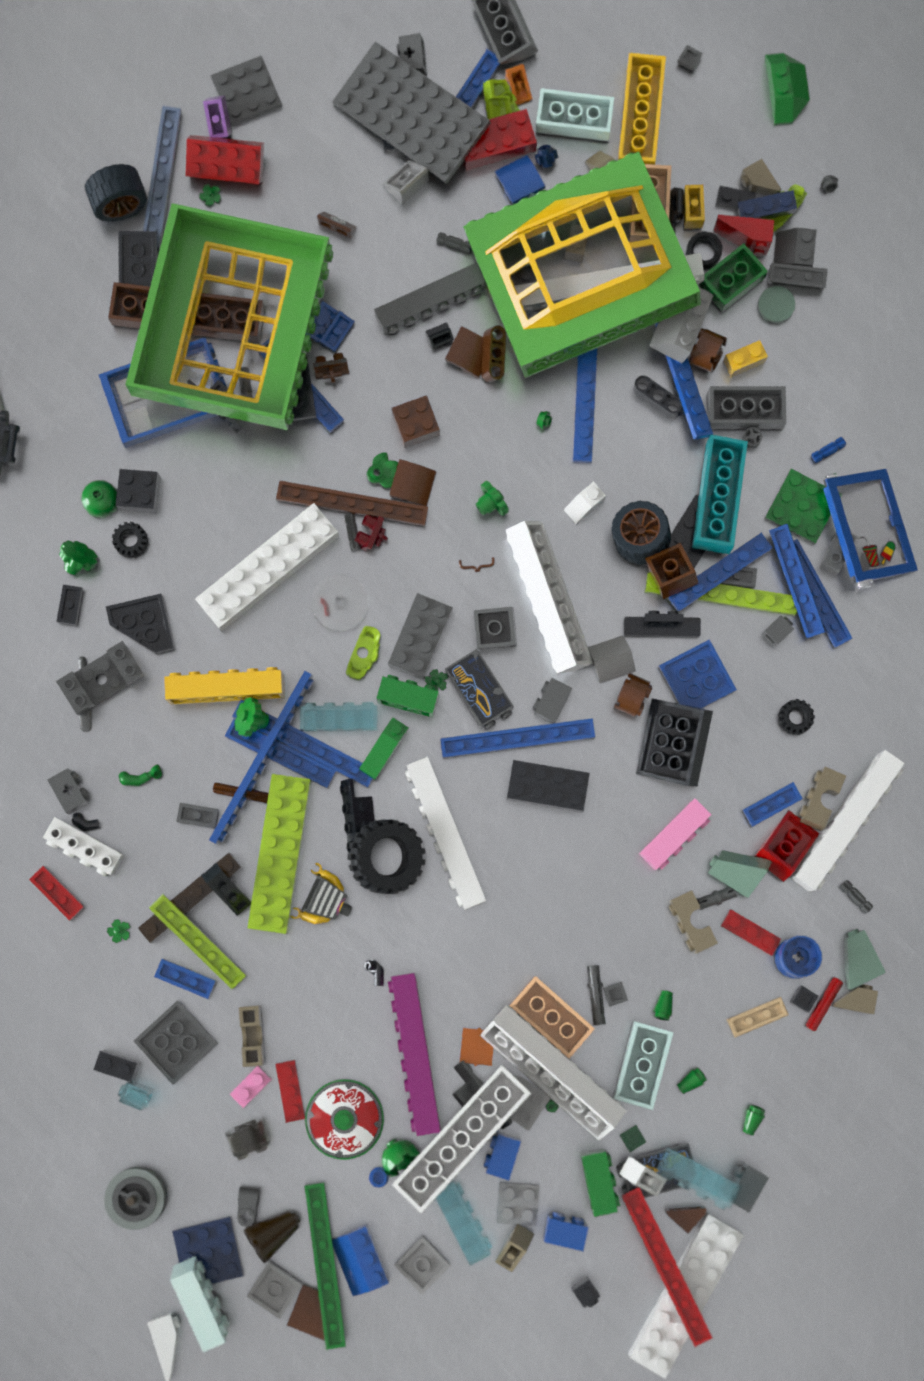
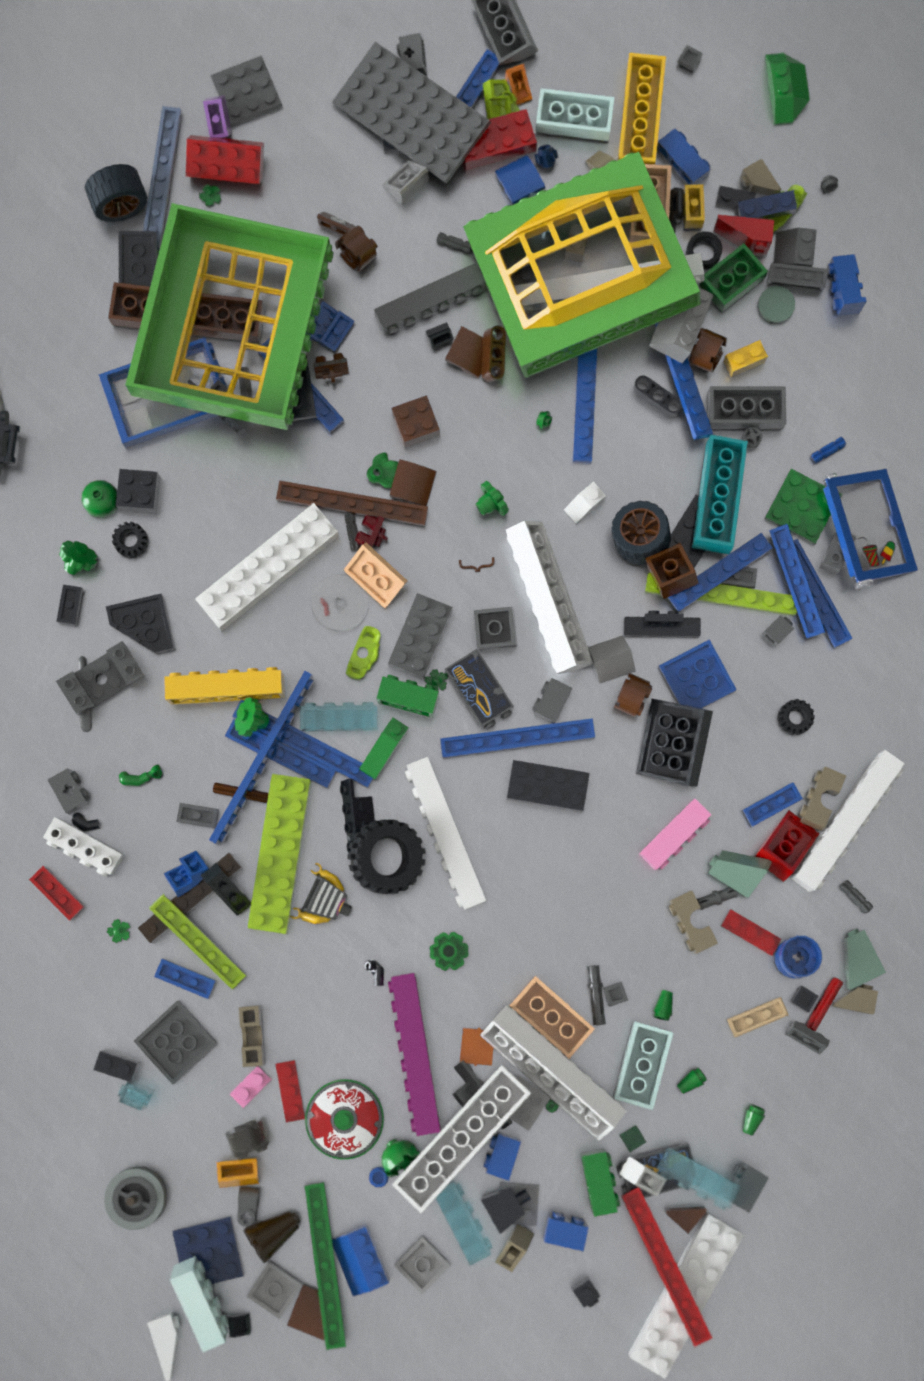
(187, 874): none -> blue slope
(237, 1173): none -> light orange piece
(239, 1325): none -> black plate
(356, 248): none -> reddish brown brick
(375, 575): none -> light nougat plate
(449, 951): none -> green plant
(505, 1207): none -> black torso
(683, 157): none -> blue brick
(808, 1037): none -> dark grey plate
(846, 285): none -> blue wedge

